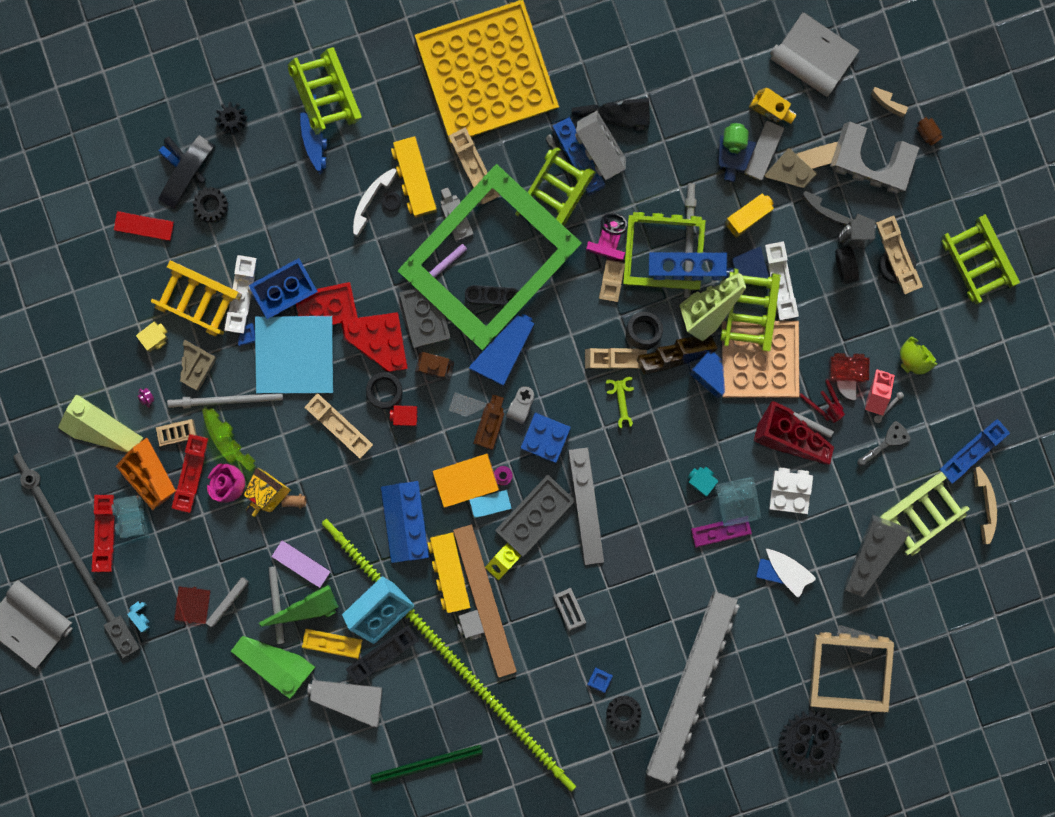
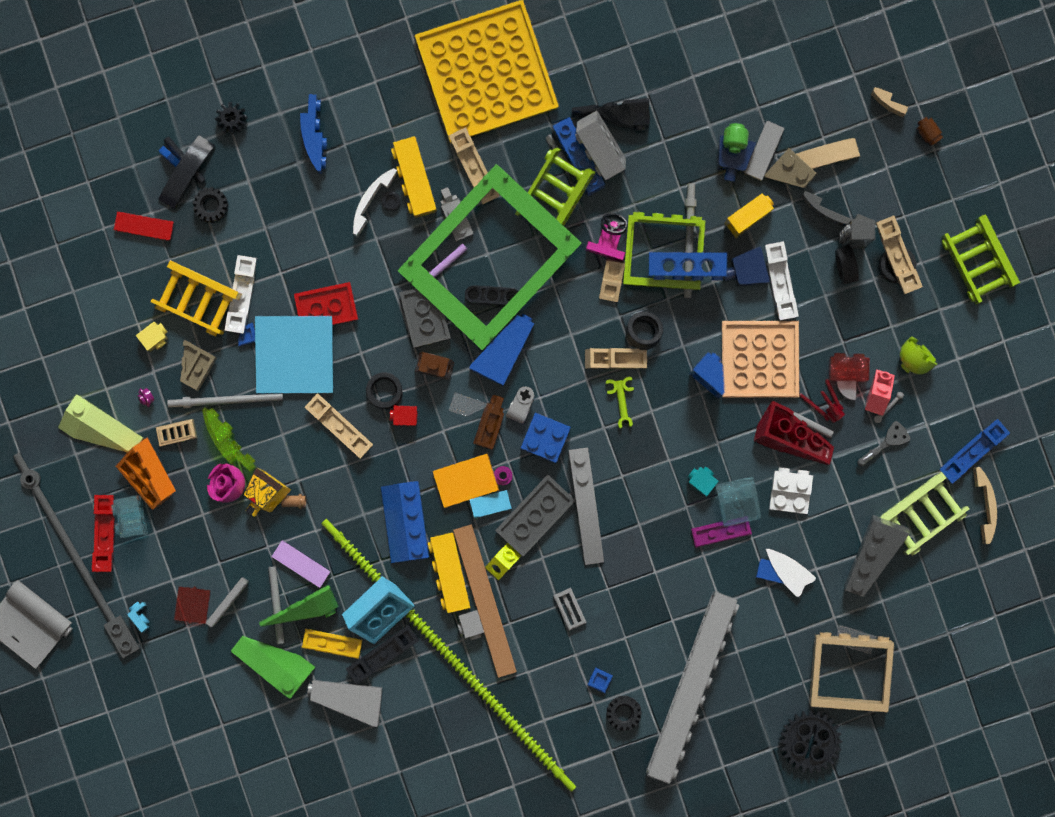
(190, 473): red slope -> none
(282, 288): blue slope -> none
(339, 82): lime fence -> none
(378, 339): red plate -> none
(426, 764): dark green axle -> none
(674, 355): dark brown slope -> none
(708, 309): yellowish green wedge -> none
(766, 103): yellow torso -> none
(766, 321): lime fence -> none
(814, 54): light grey door -> none
(848, 160): light grey arch -> none

